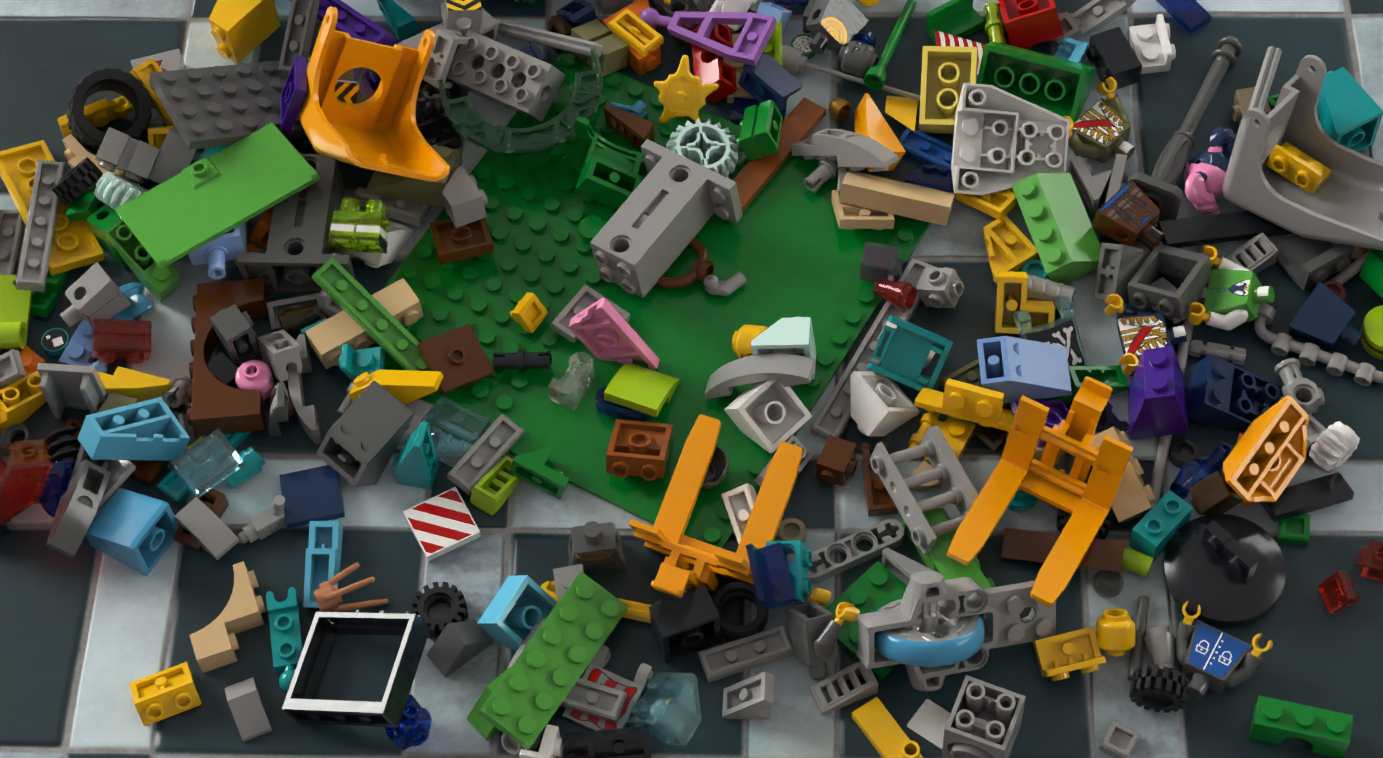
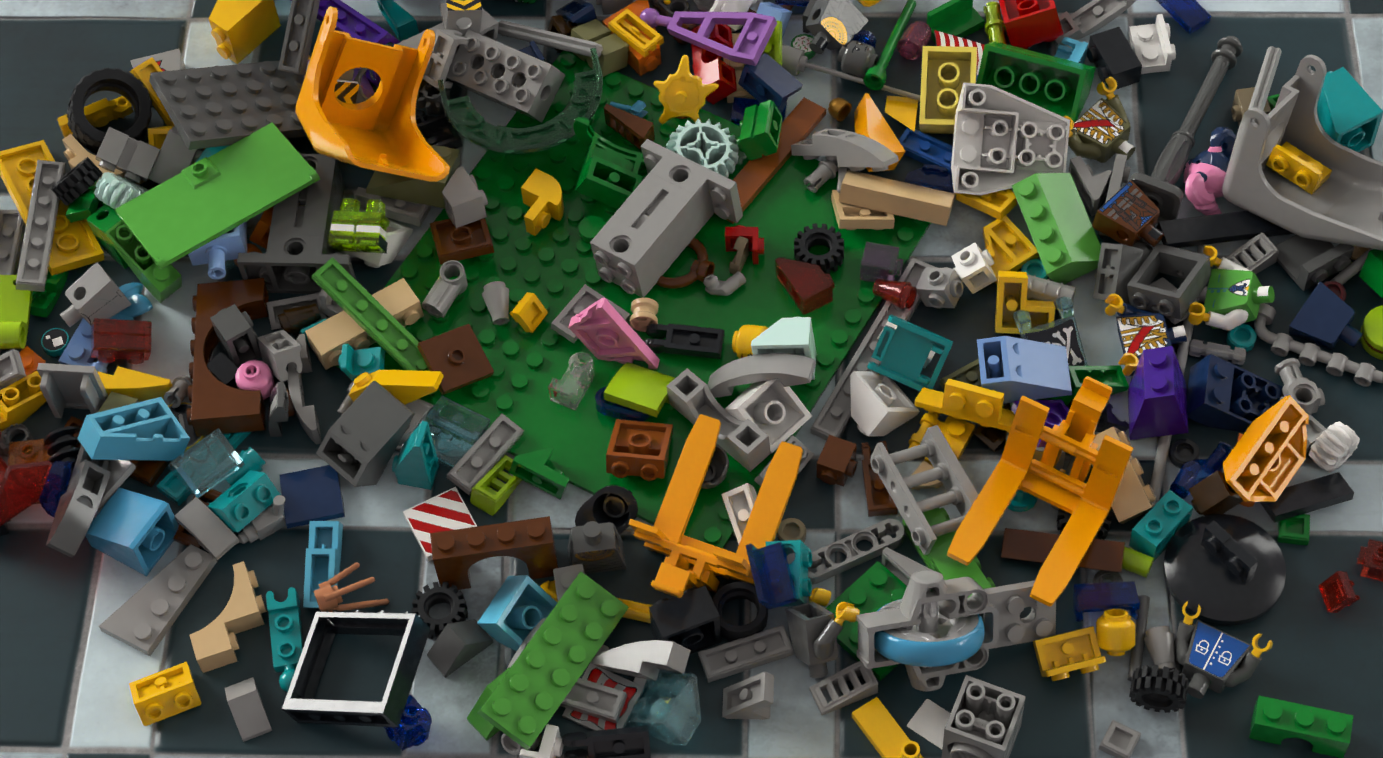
(156, 606): none -> light grey wing
(244, 500): none -> teal brick
(293, 93): dark purple tile -> none
(445, 290): none -> light grey piece
(497, 301): none -> light grey cone
(522, 361): black pin -> none
(524, 539): none -> reddish brown arch
(545, 198): none -> yellow brick
(609, 505): none -> black piece
(643, 313): none -> tan wheel
(644, 659): none -> slope
(686, 340): none -> black hinge
(738, 438): none -> light grey arch
(741, 256): none -> dark tan tile
(756, 244): none -> red bracket
(805, 283): none -> clear red slope
(823, 237): none -> black tyre
(914, 38): none -> clear pink brick
(970, 263): none -> white brick
(1105, 596): none -> clear blue hinge
(1242, 337): none -> teal tile

